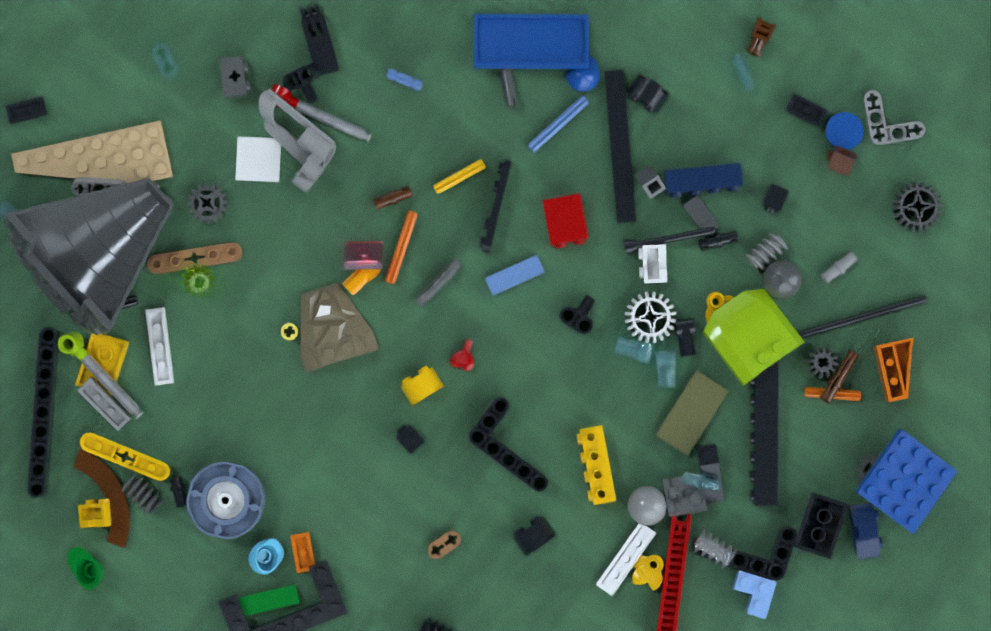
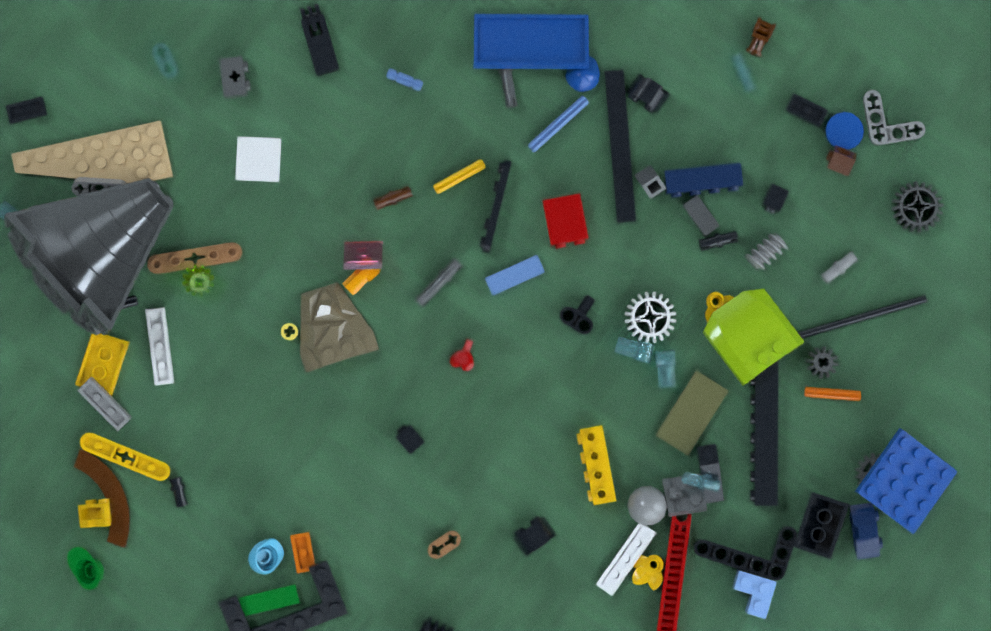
(38, 421): black beam -> none
(95, 368): flat silver piece -> none
(141, 494): dark grey piece -> none
(207, 503): sand blue piece -> none
(213, 197): dark grey gear -> none
(303, 80): black beam -> none
(312, 149): light grey panel -> none
(321, 115): flat silver piece -> none
(401, 247): orange axle -> none
(421, 385): yellow cylinder -> none
(498, 457): black beam -> none
(632, 246): black piece -> none
(653, 263): white cylinder -> none
(685, 332): black piece -> none
(714, 549): clear piece -> none
(782, 279): dark grey piece -> none
(835, 383): reddish brown pin -> none
(894, 368): orange wedge -> none

